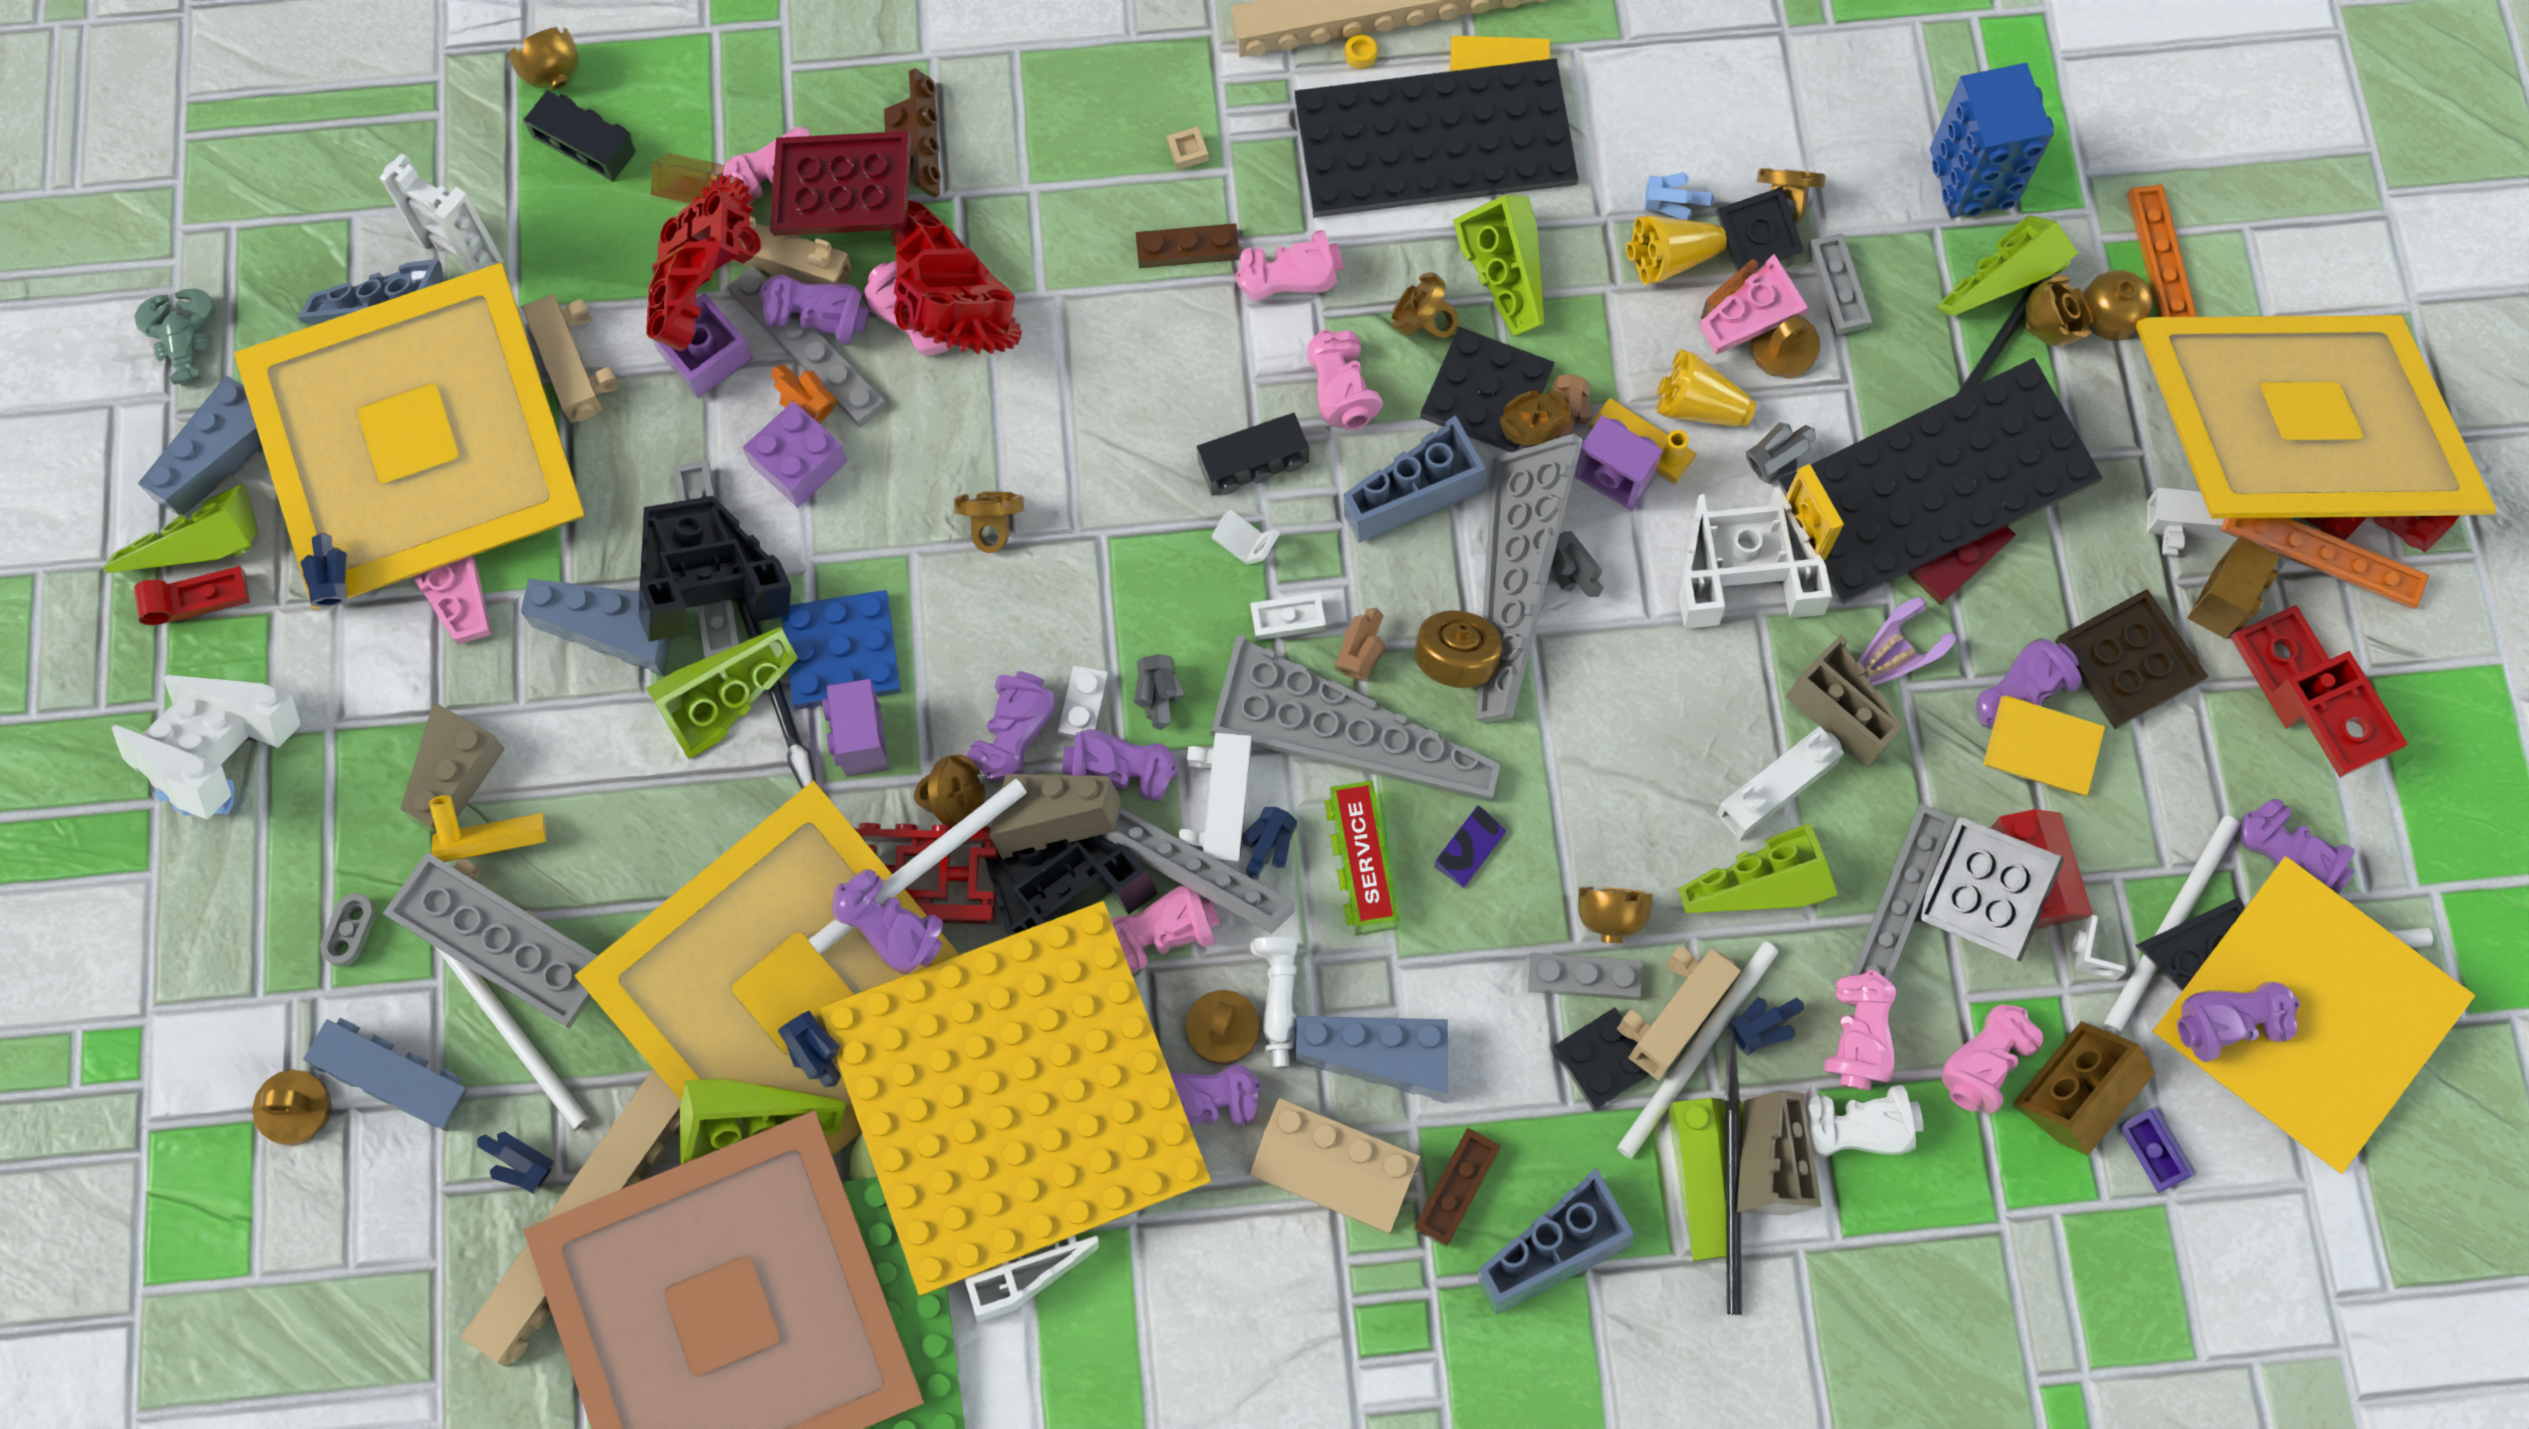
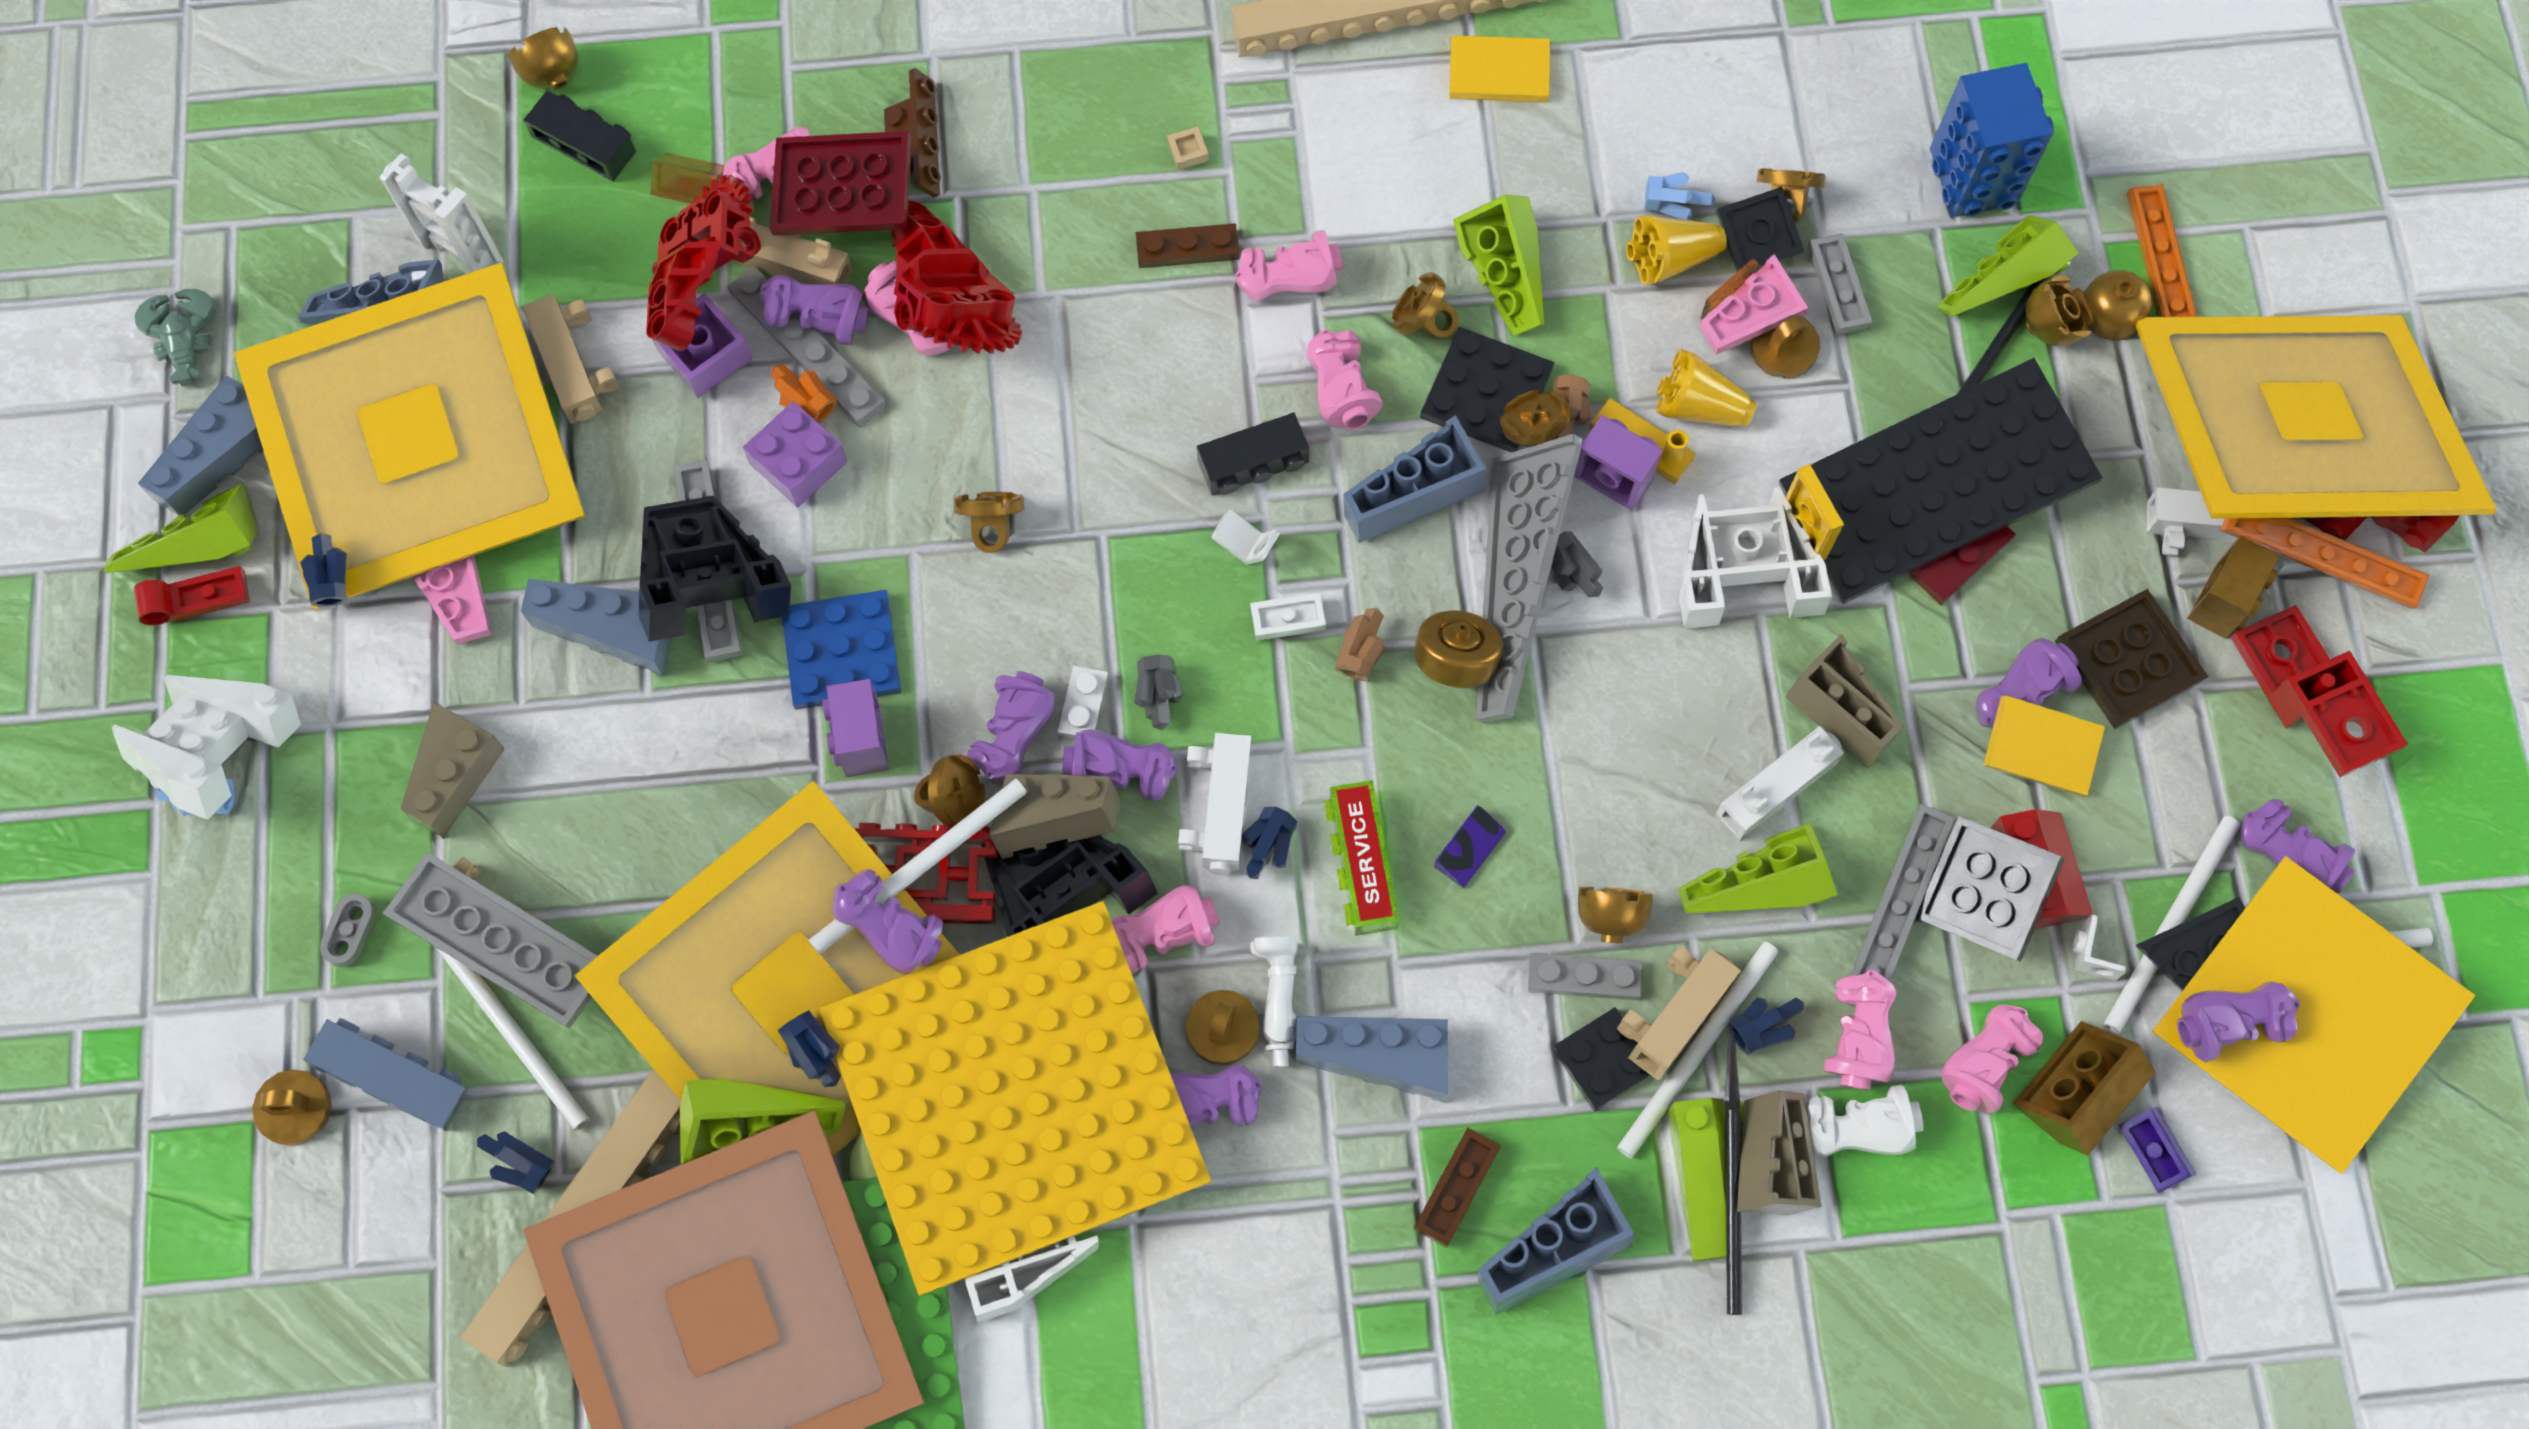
(455, 843): yellow piece -> none
(714, 692): lime wedge -> none
(798, 755): black piece -> none
(1201, 872): light grey plate -> none
(1326, 722): light grey wing -> none
(1334, 1165): tan slope -> none
(1361, 51): yellow tile -> none
(1435, 137): black plate -> none
(1779, 450): dark grey rock -> none
(1891, 654): lavender animal -> none

